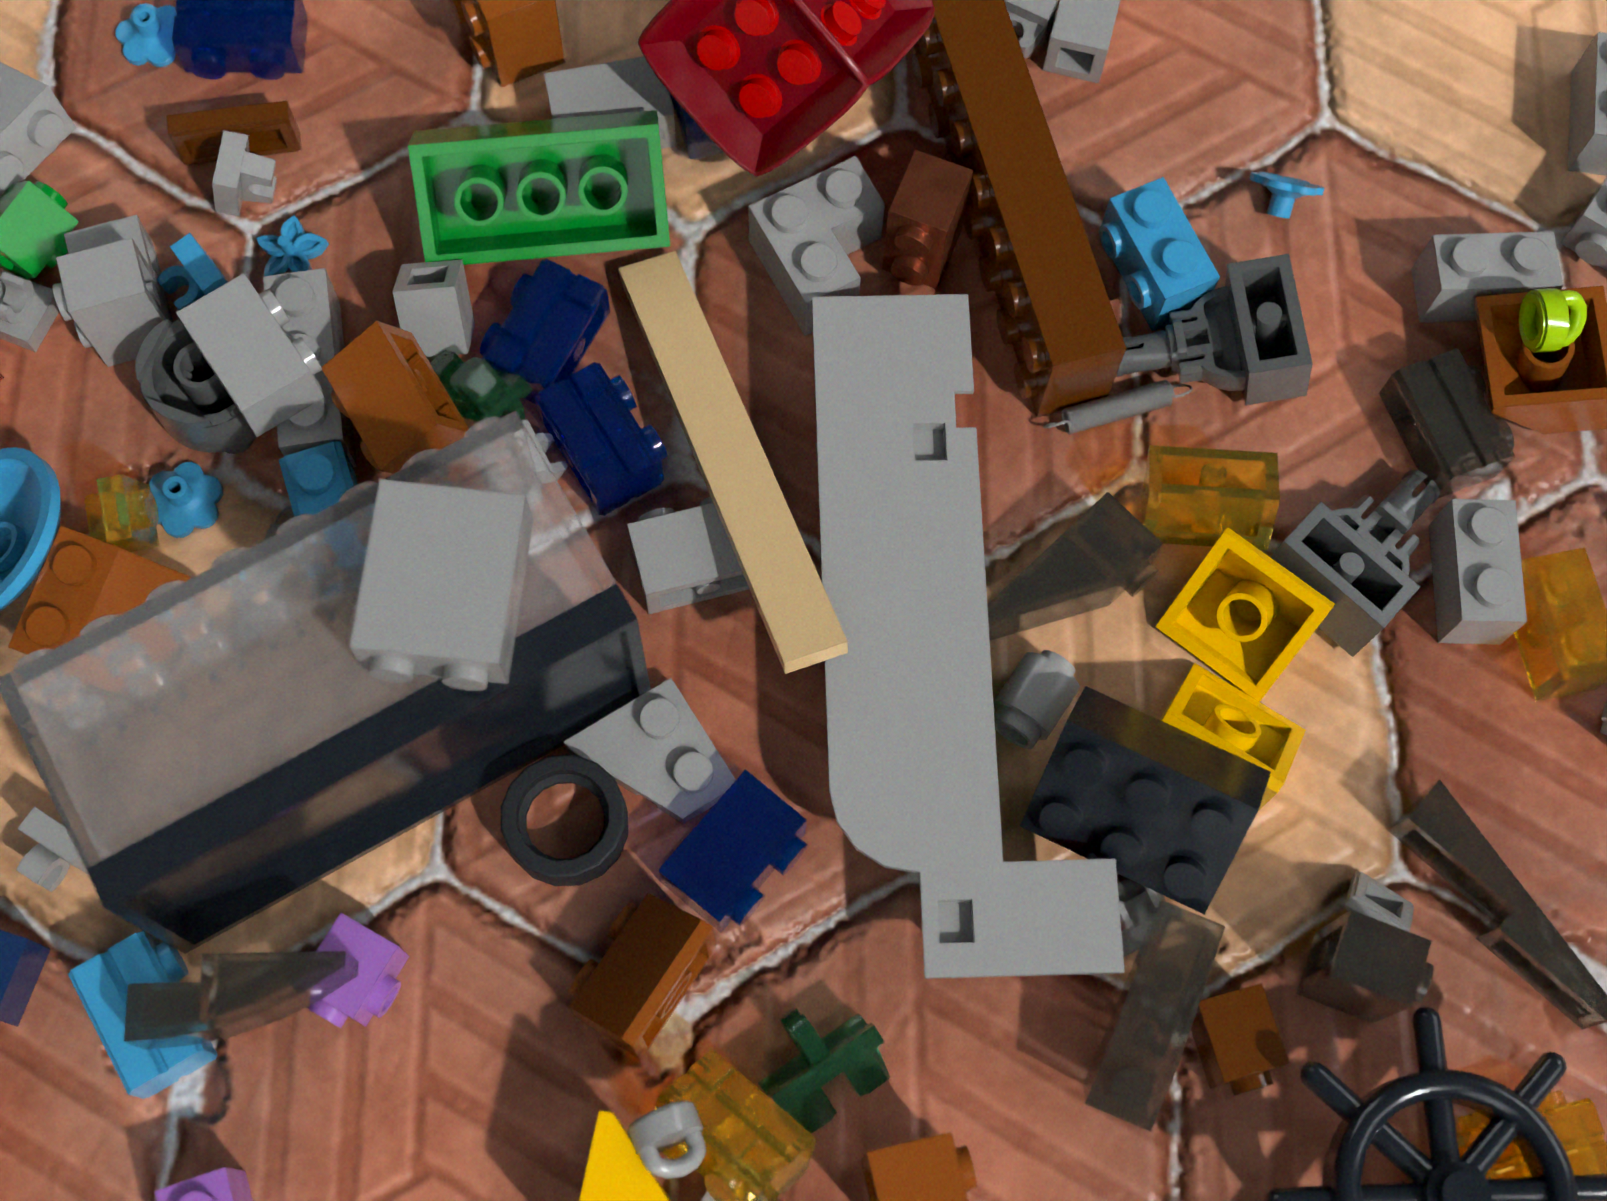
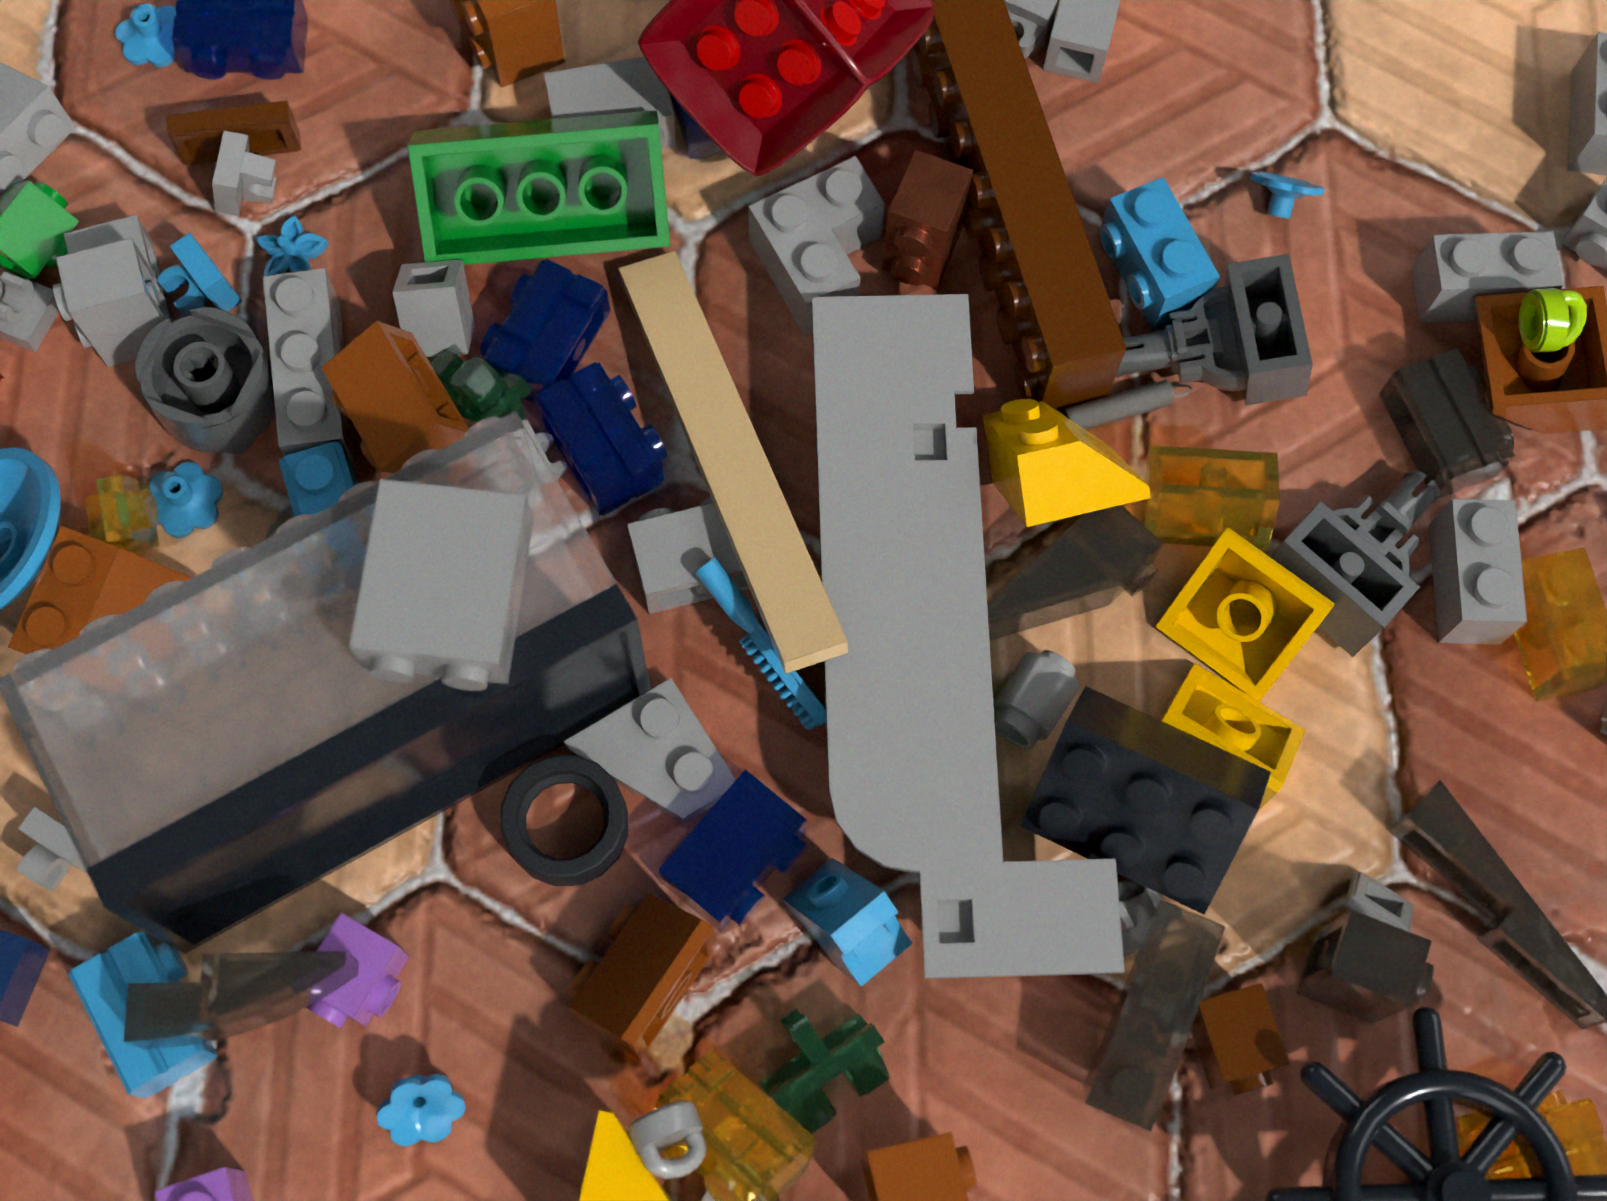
(252, 354): light grey brick -> none
(420, 1109): none -> dark azure plant
(738, 608): none -> dark azure piece
(849, 920): none -> dark azure brick
(1053, 465): none -> yellow slope

